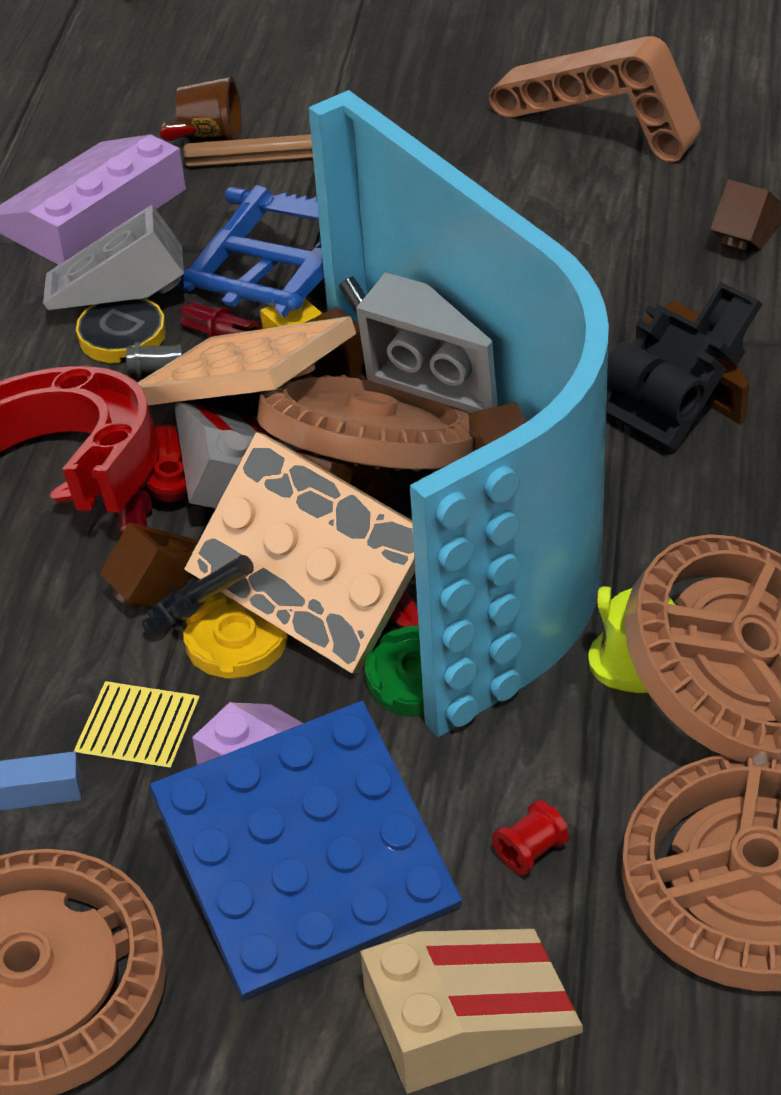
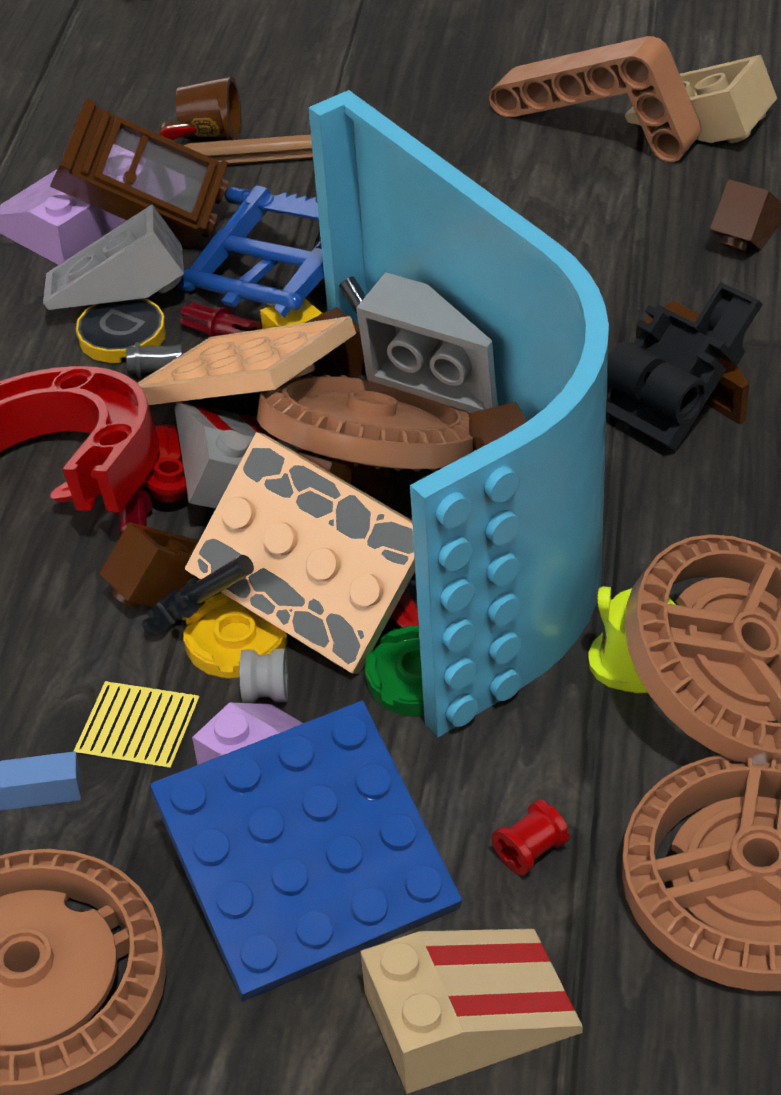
(131, 168): none -> reddish brown door
(264, 675): none -> light grey wheel
(727, 98): none -> tan slope

